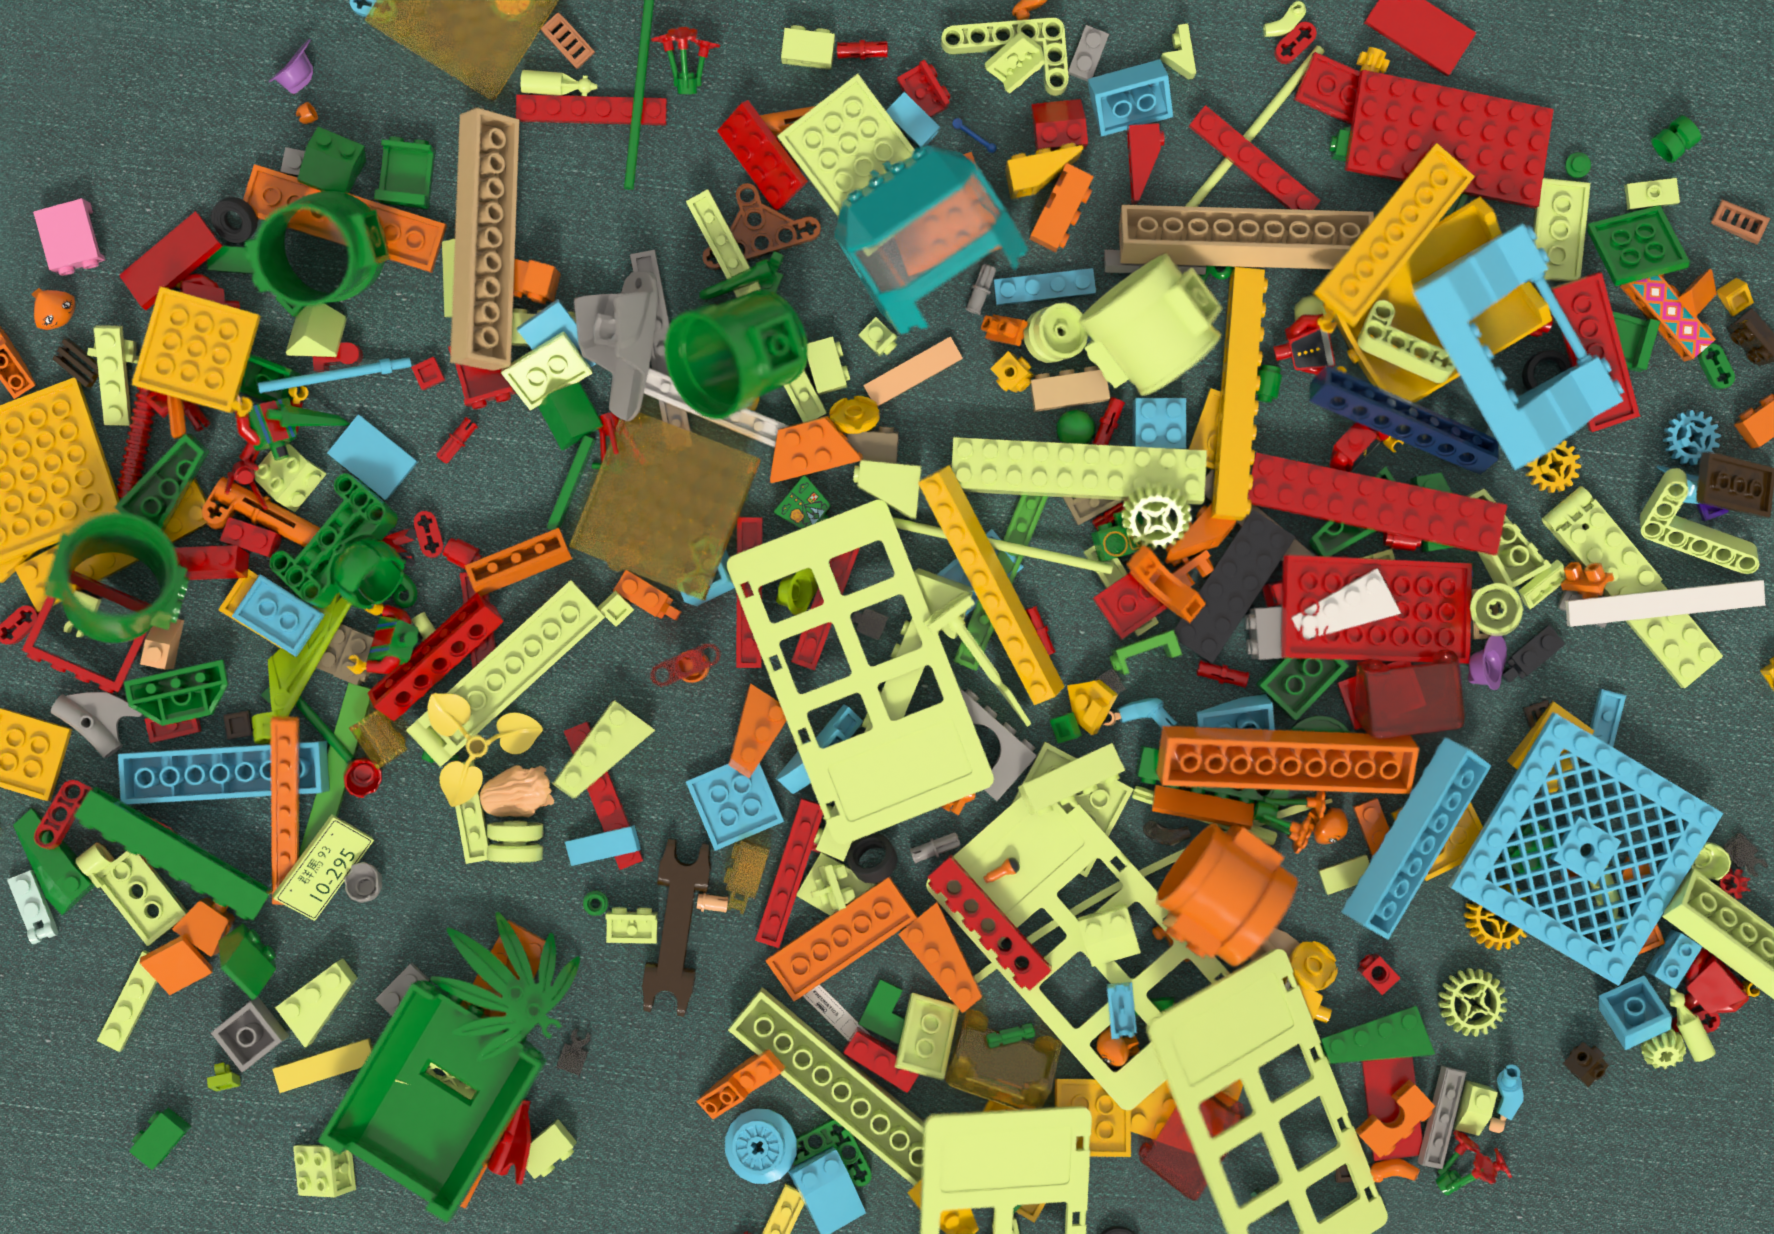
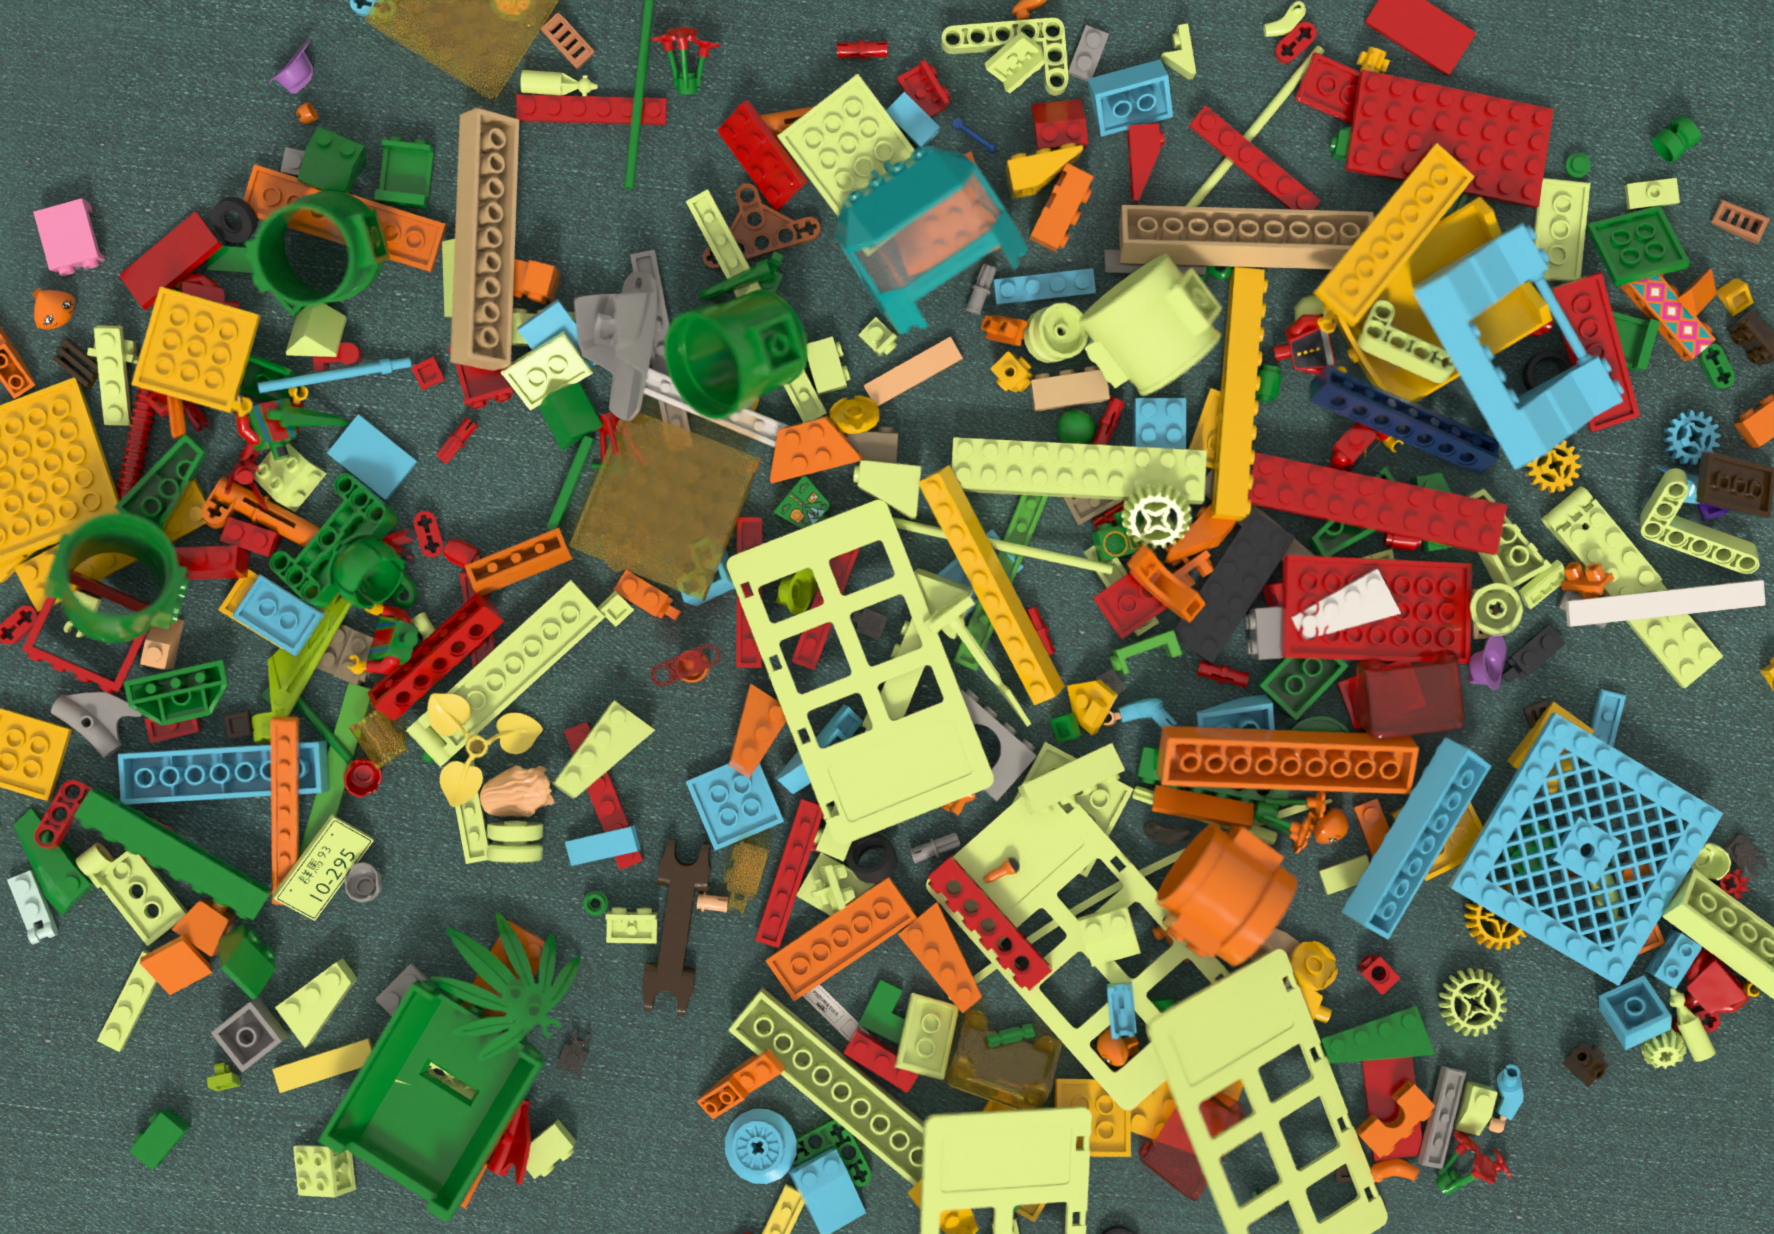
(808, 47): yellowish green brick -> none

